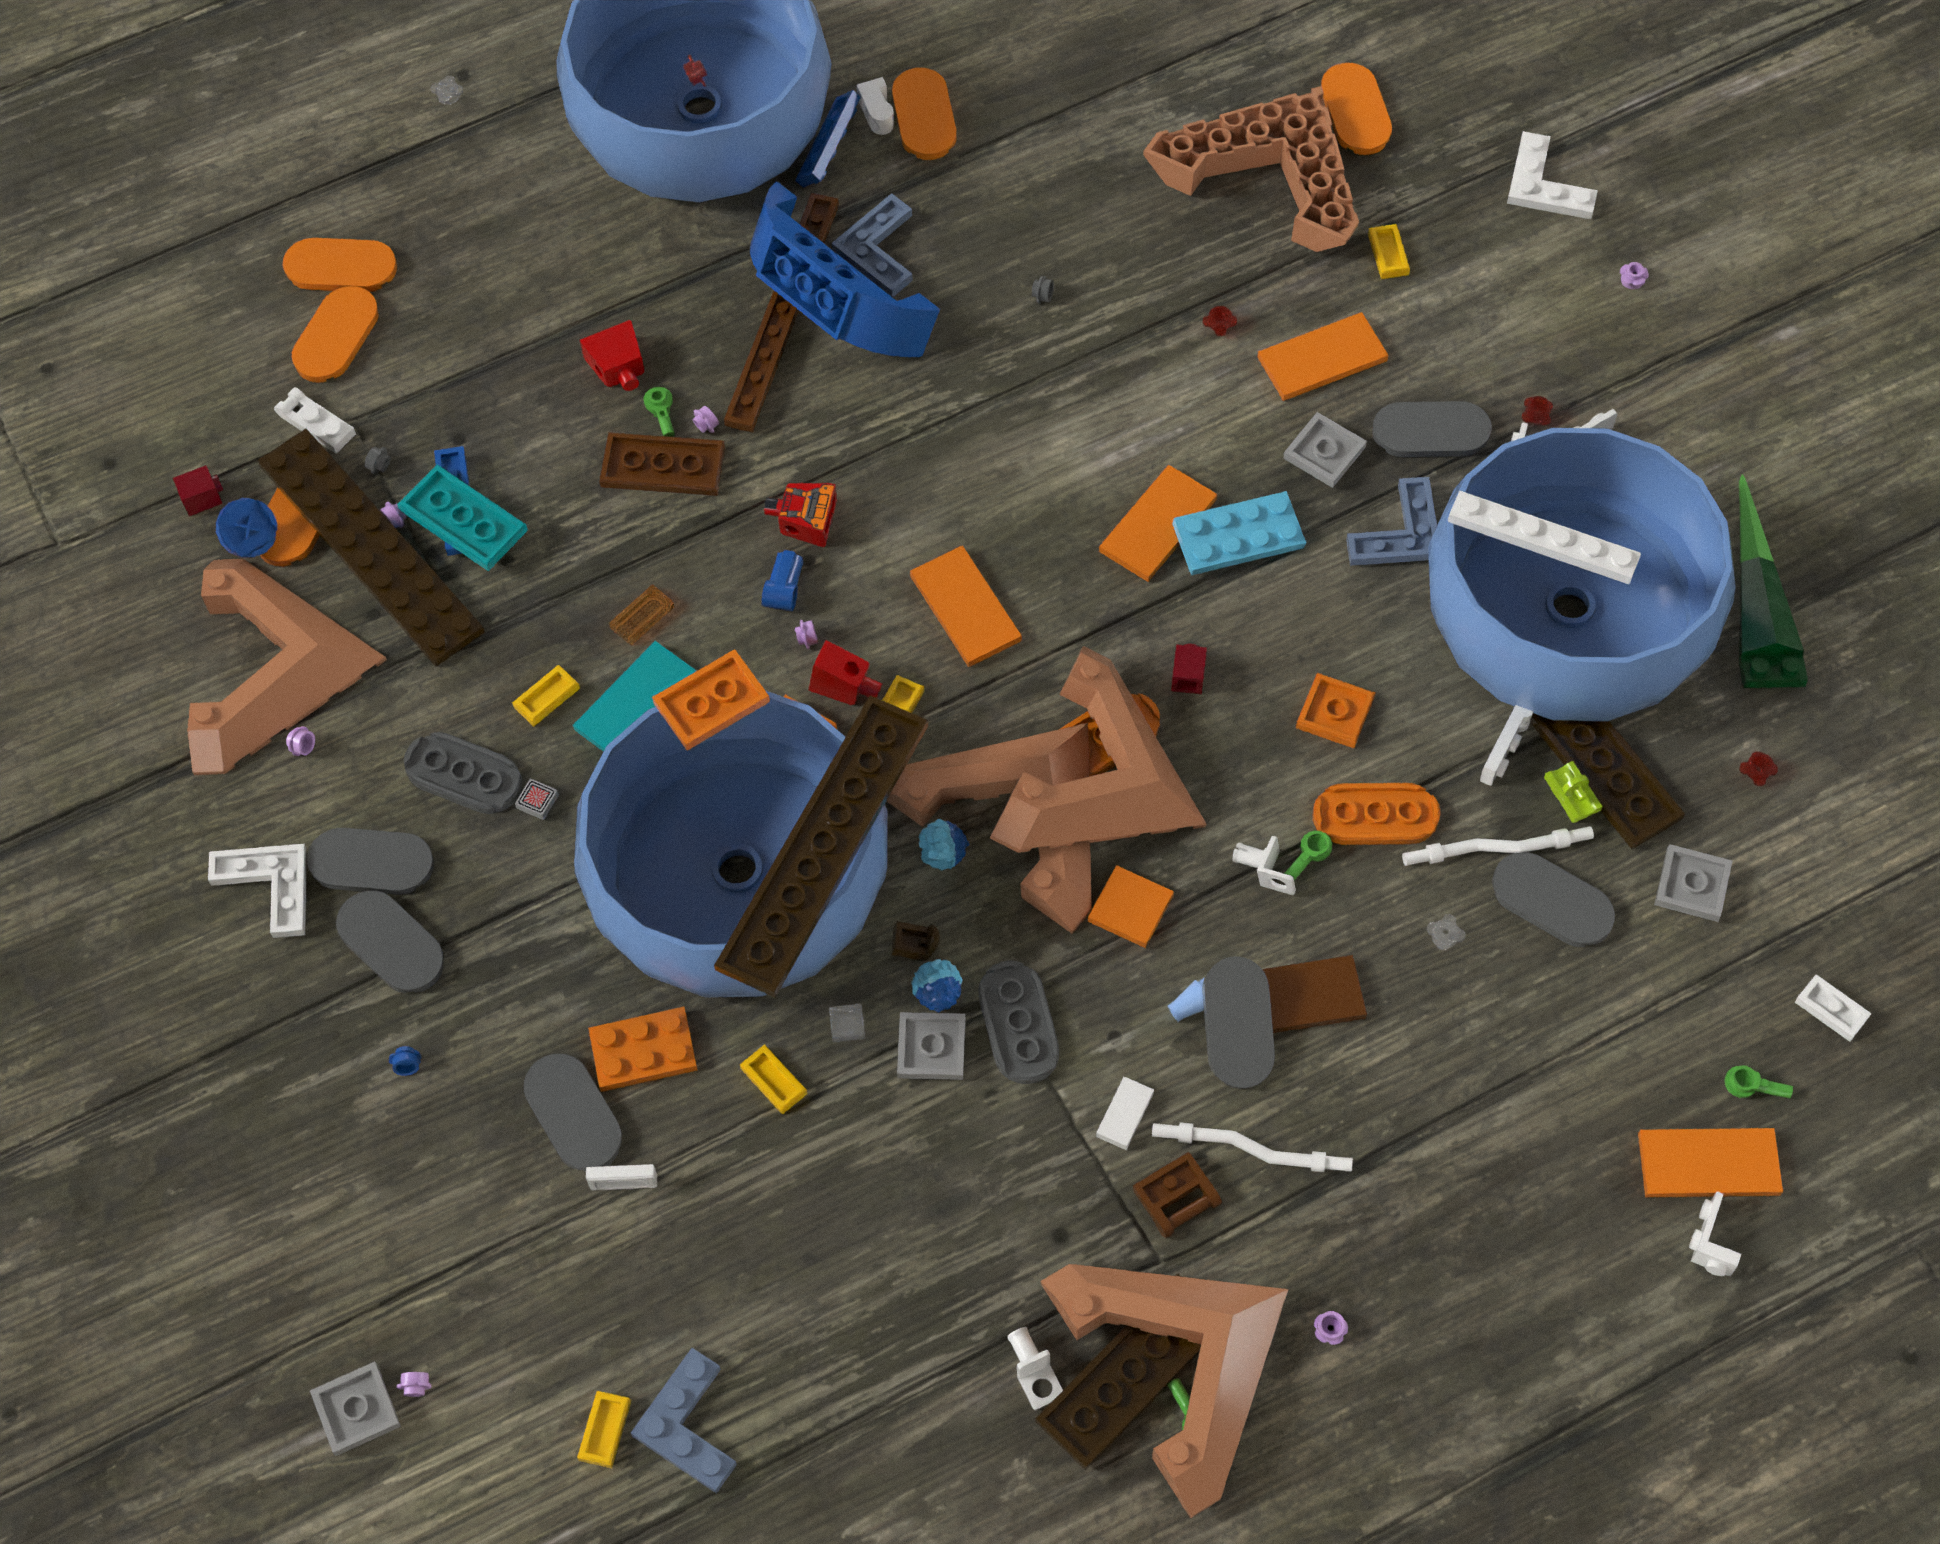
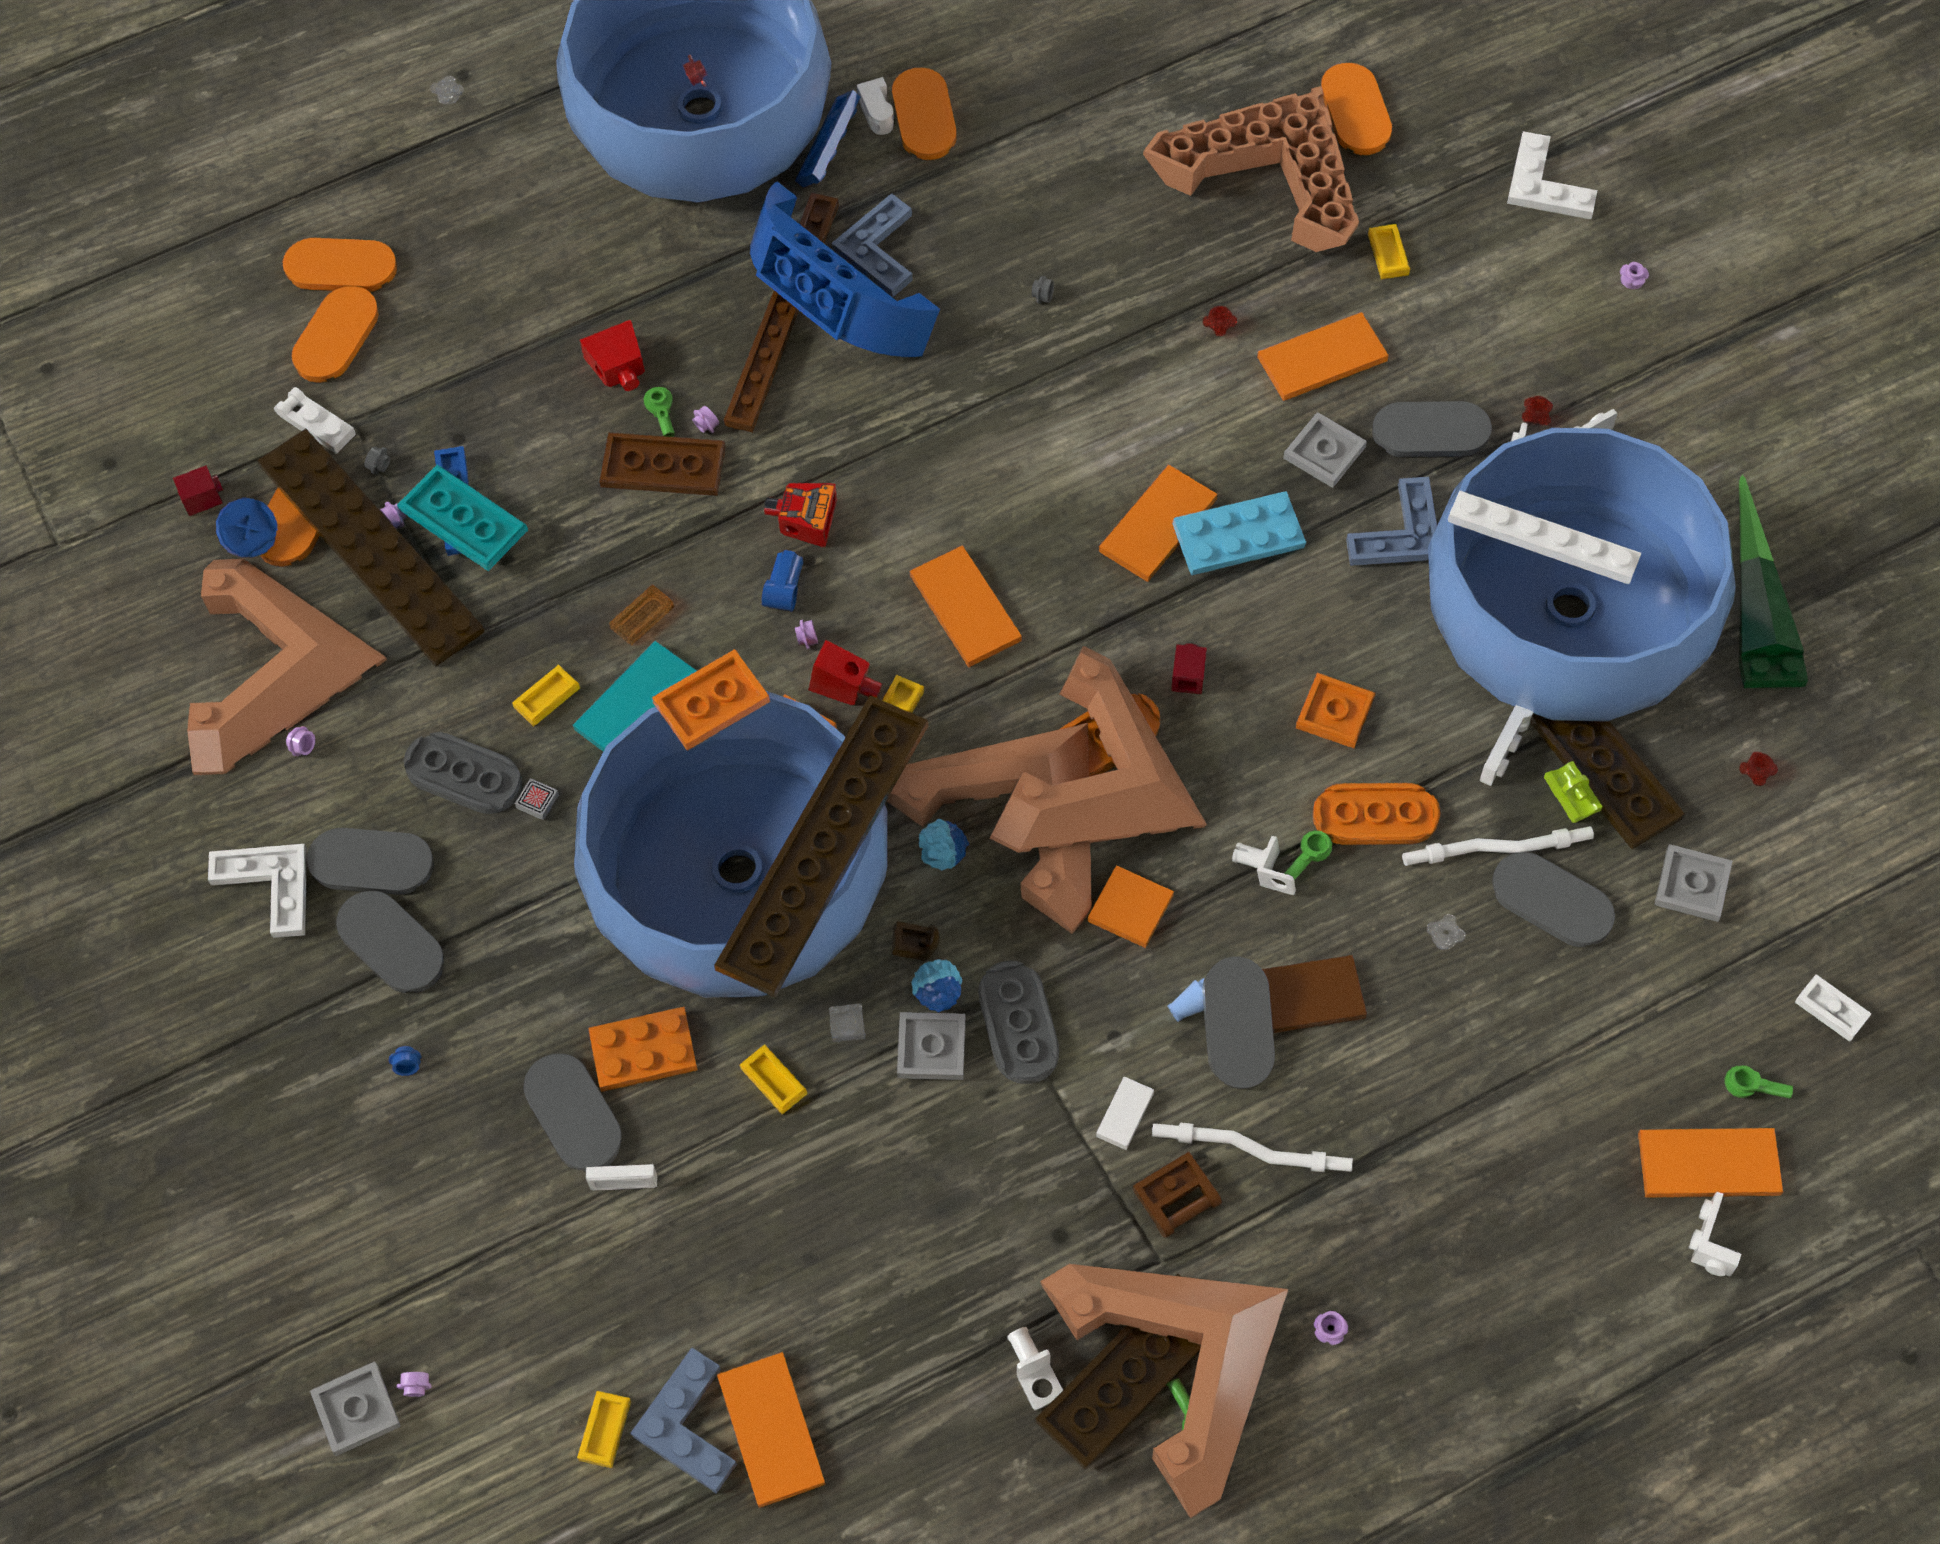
(771, 1430): none -> orange tile

